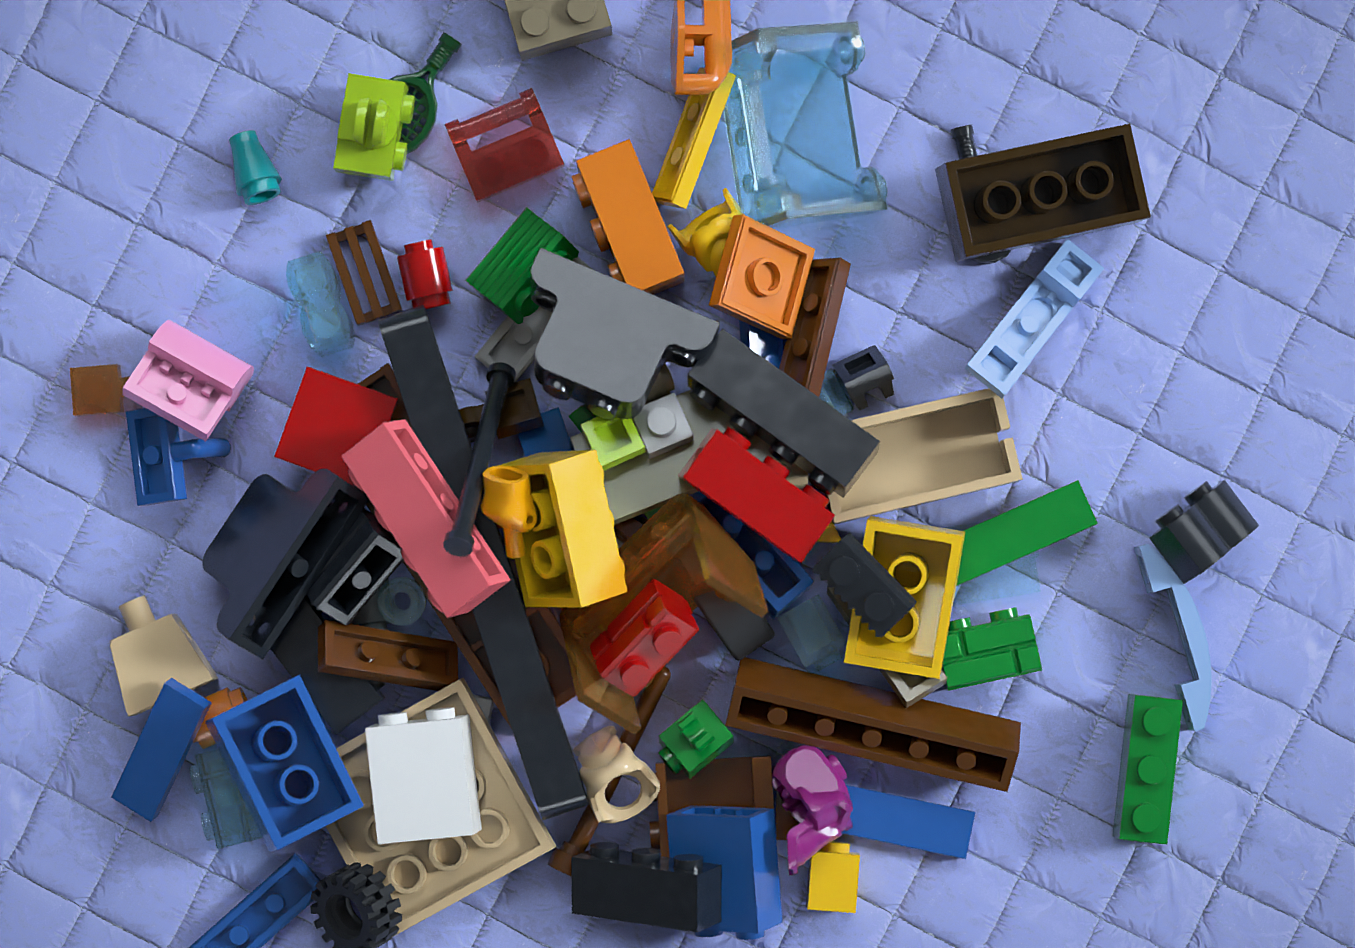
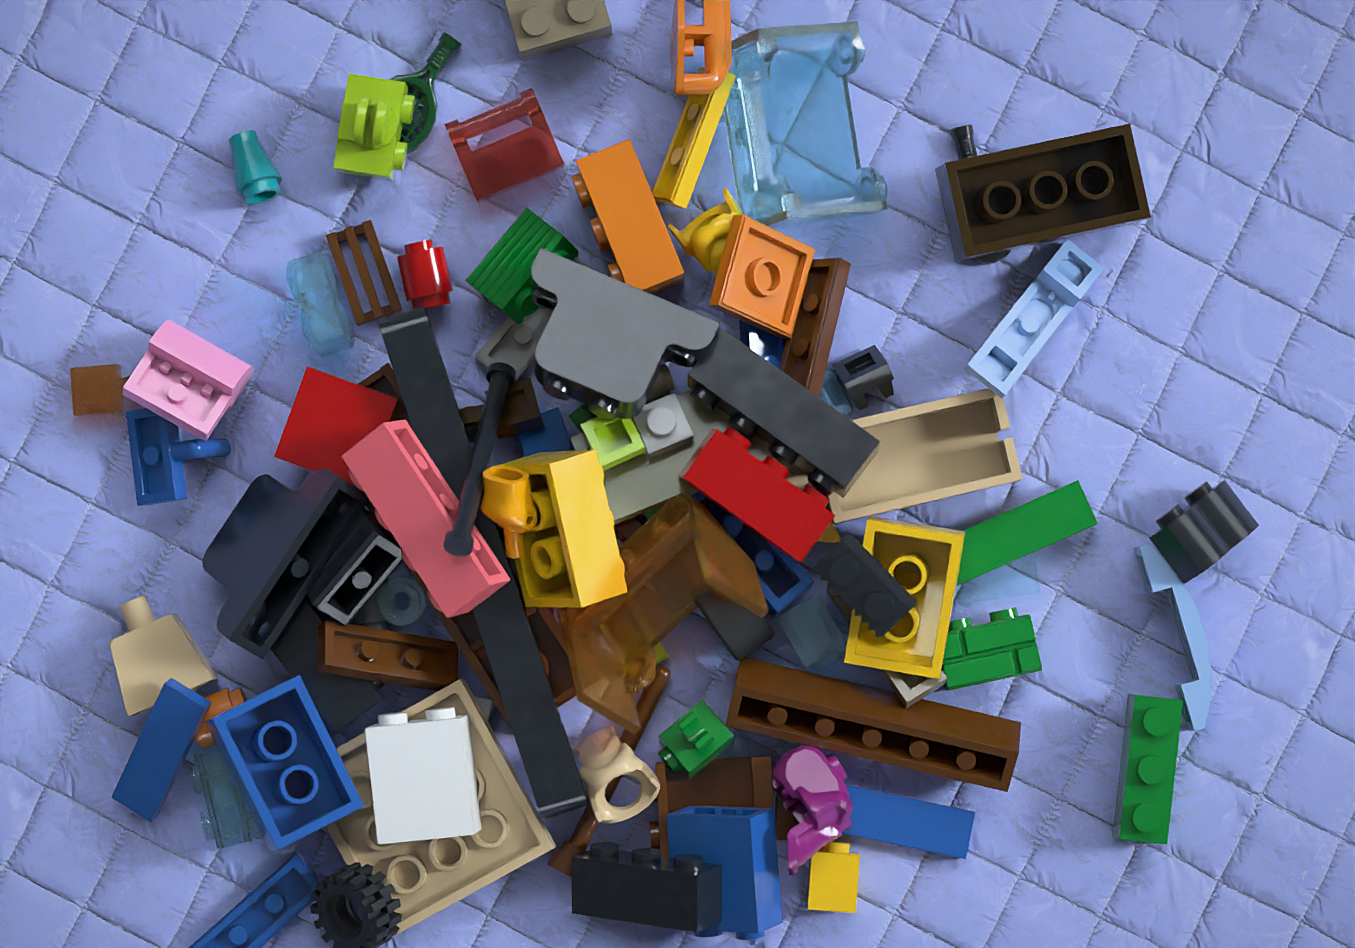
(643, 637): red brick -> none

